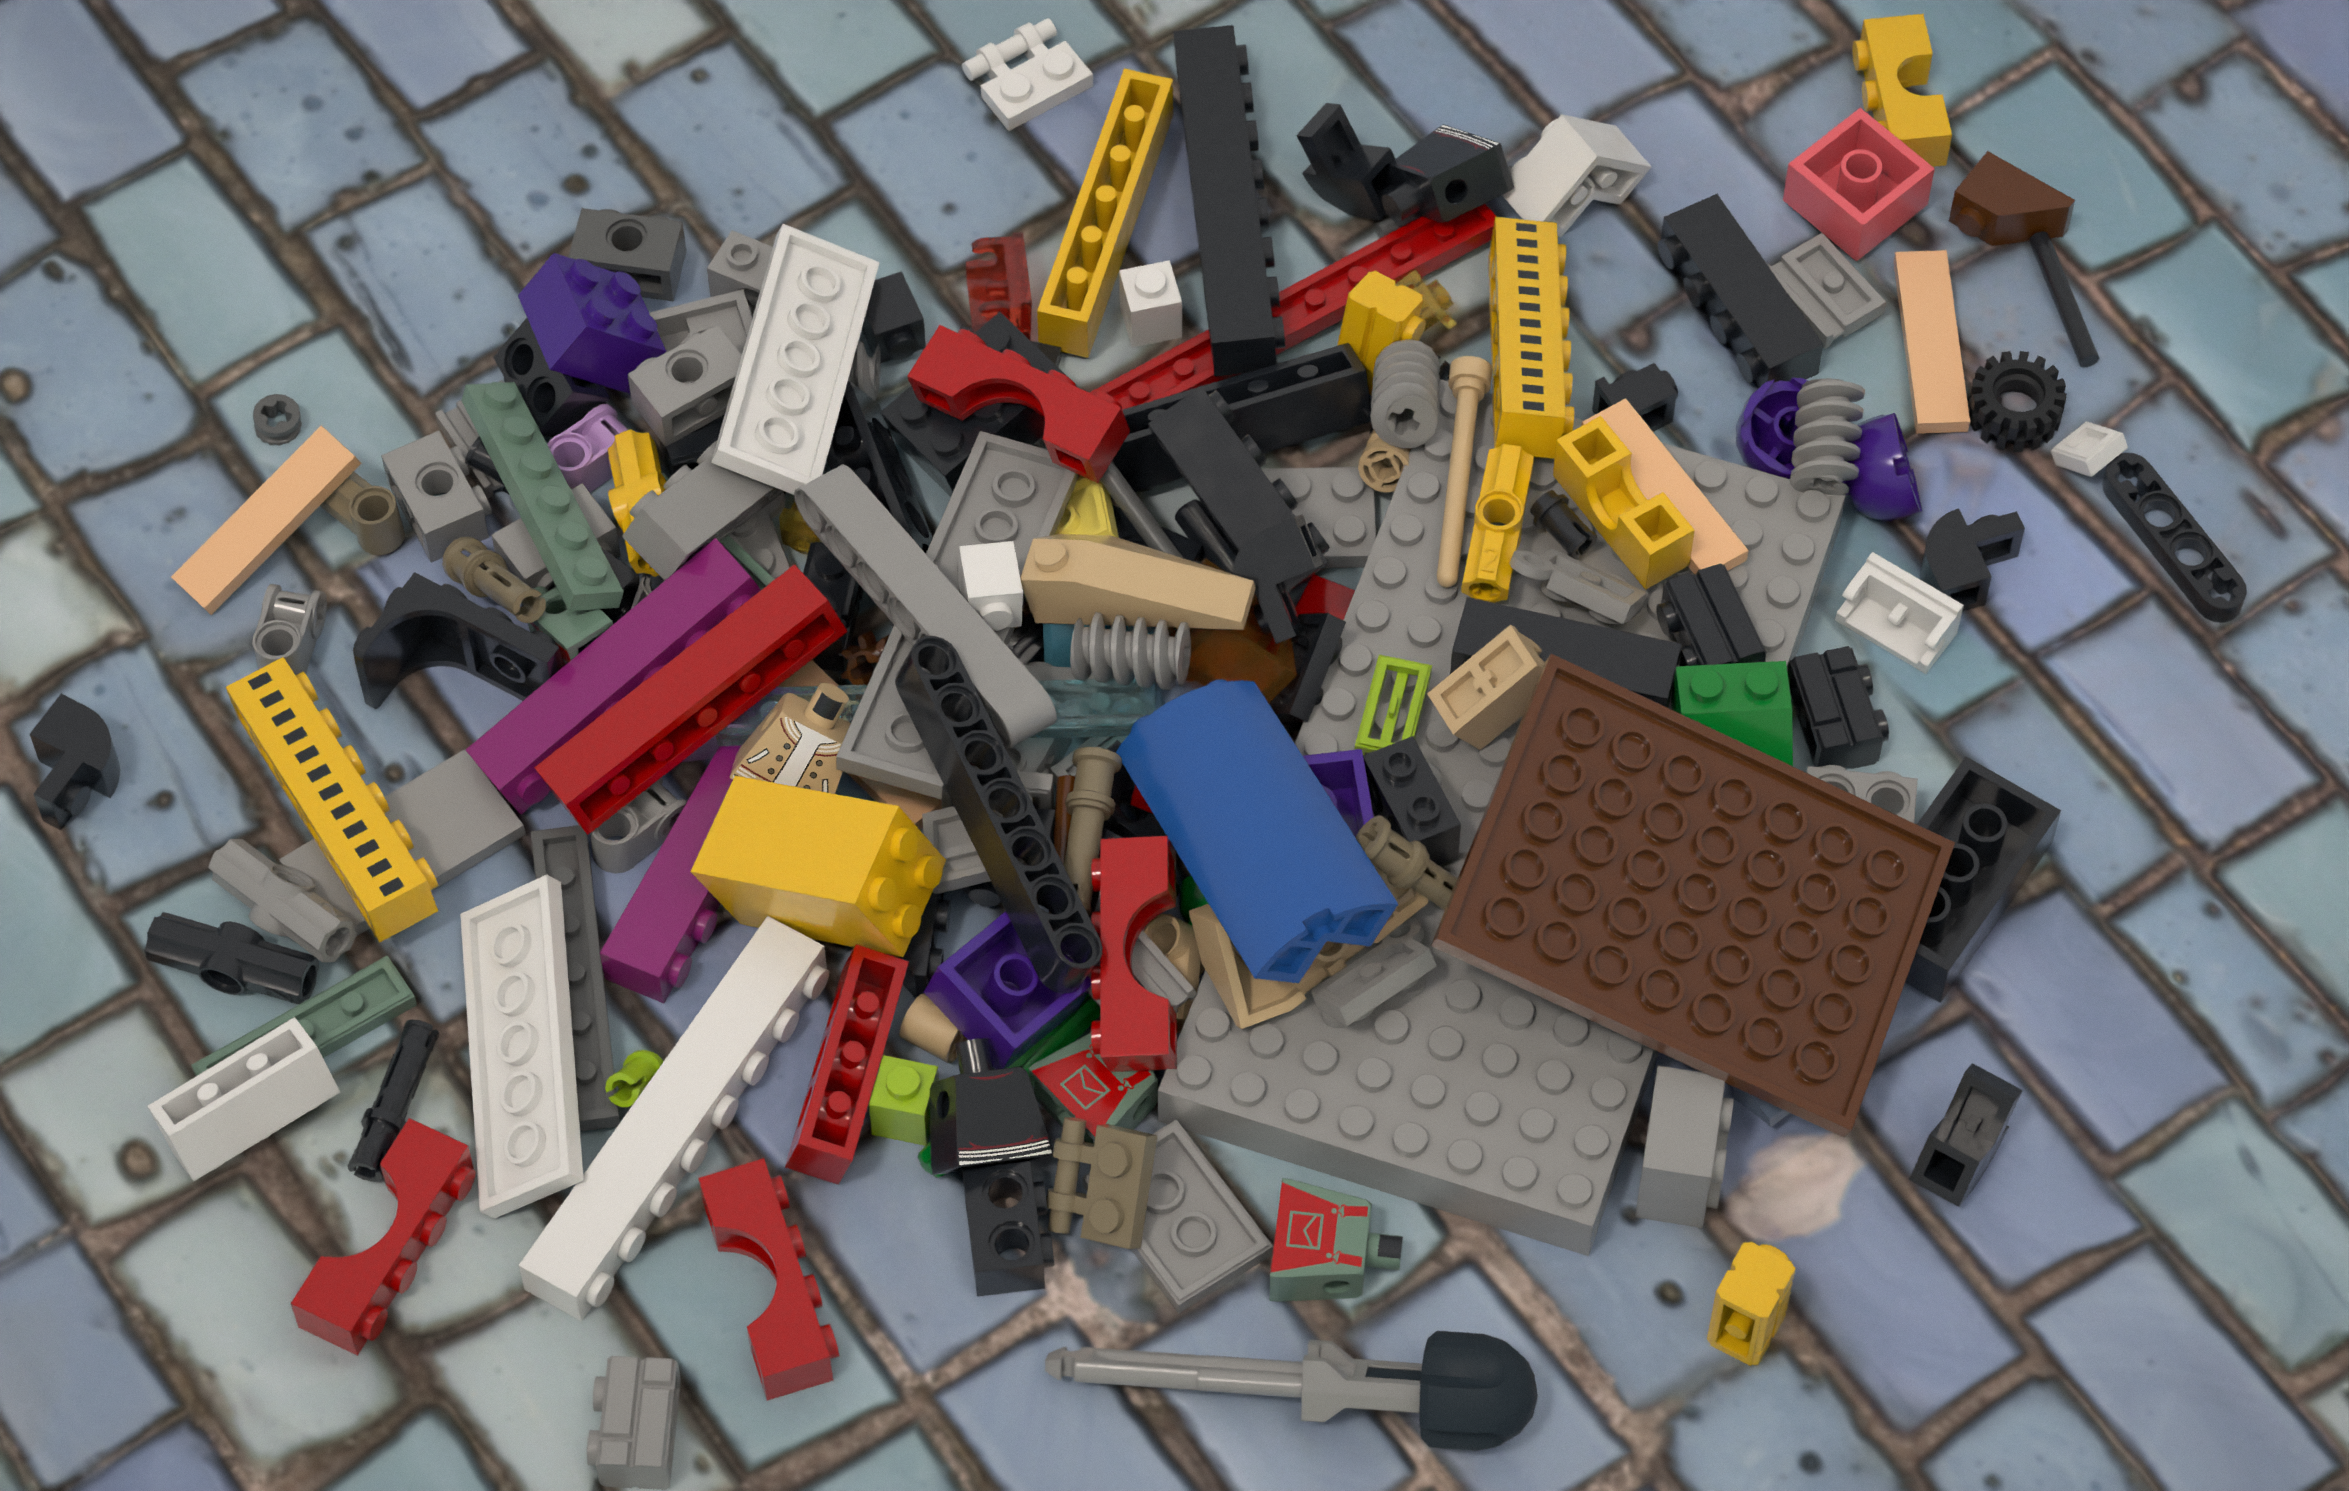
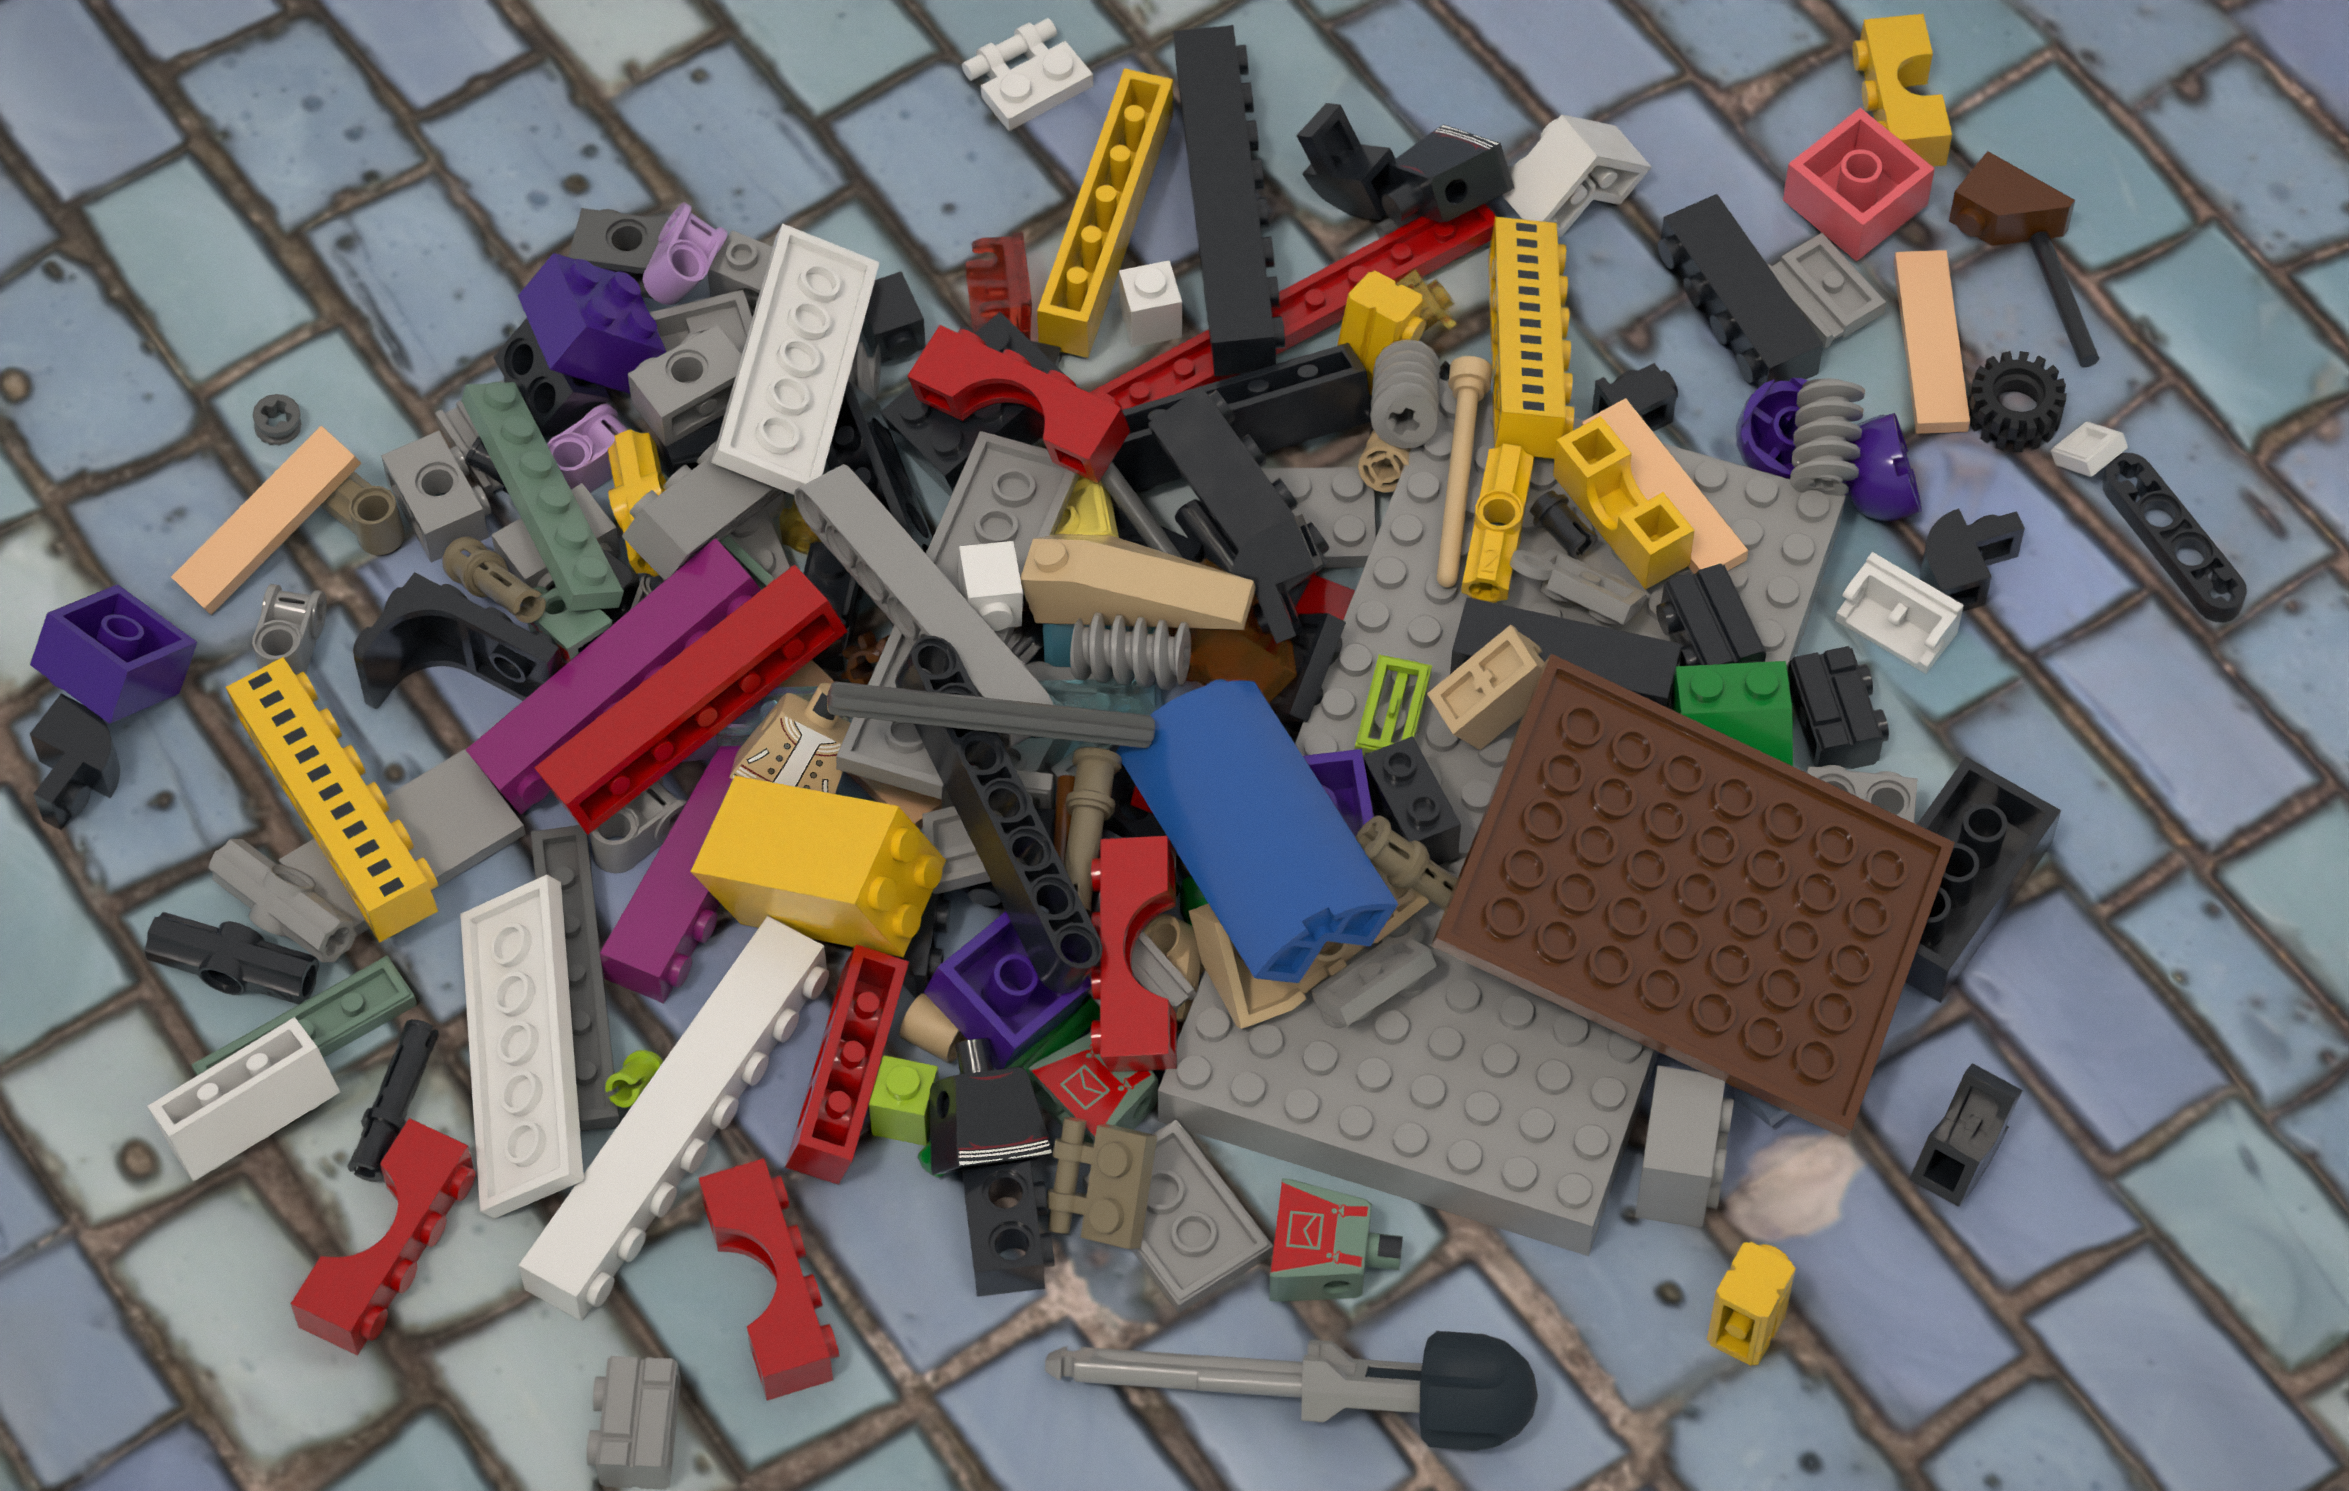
(113, 653): none -> dark purple brick
(681, 256): none -> lavender piece
(990, 714): none -> dark grey axle

